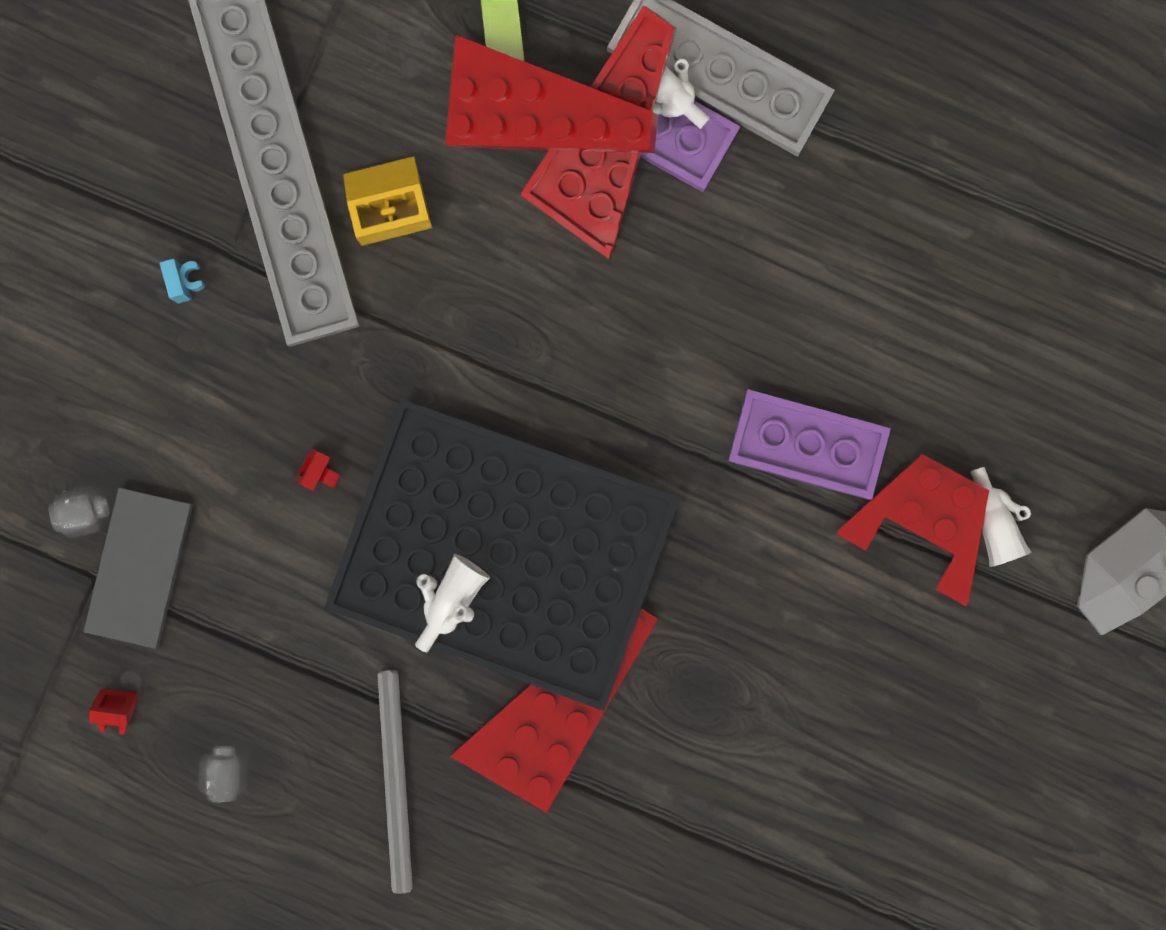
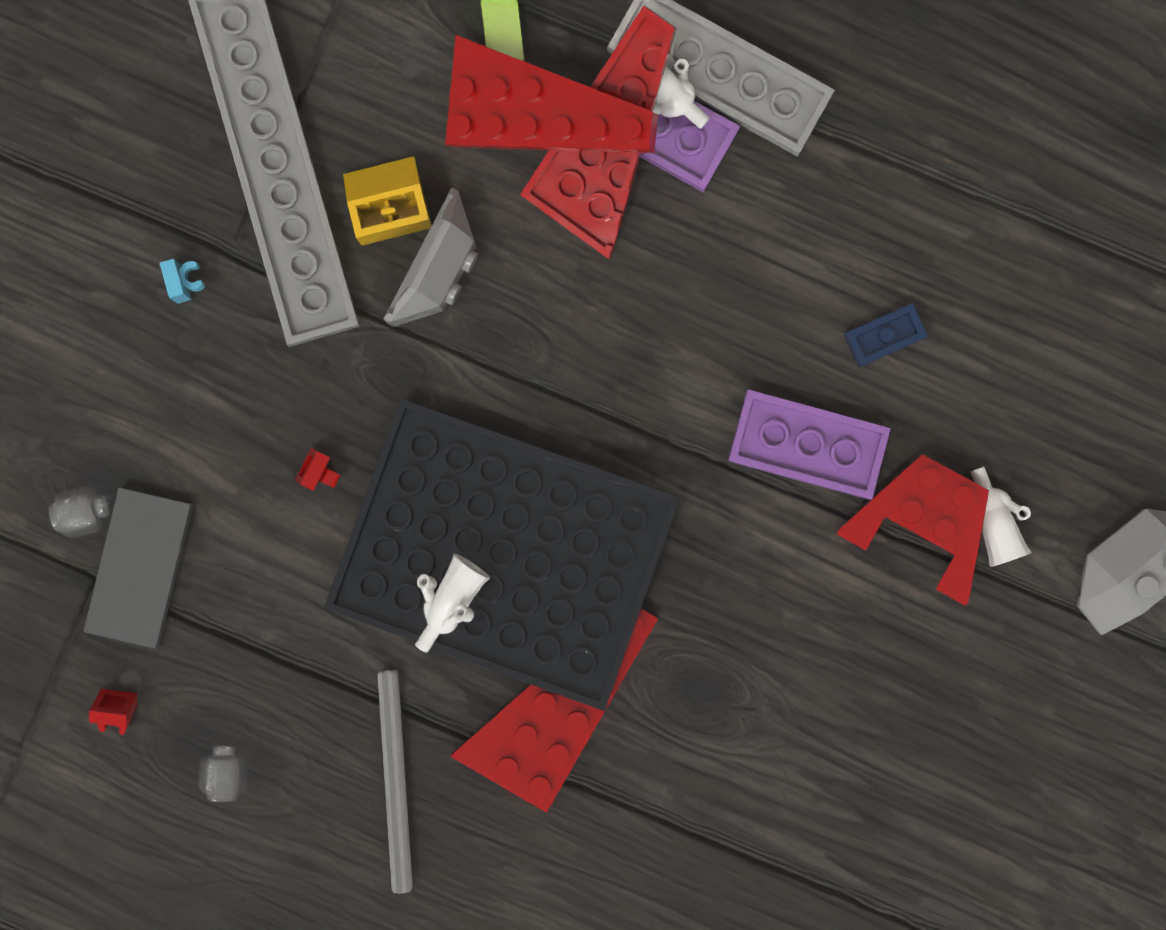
(437, 266): none -> light grey wedge
(885, 335): none -> dark blue plate

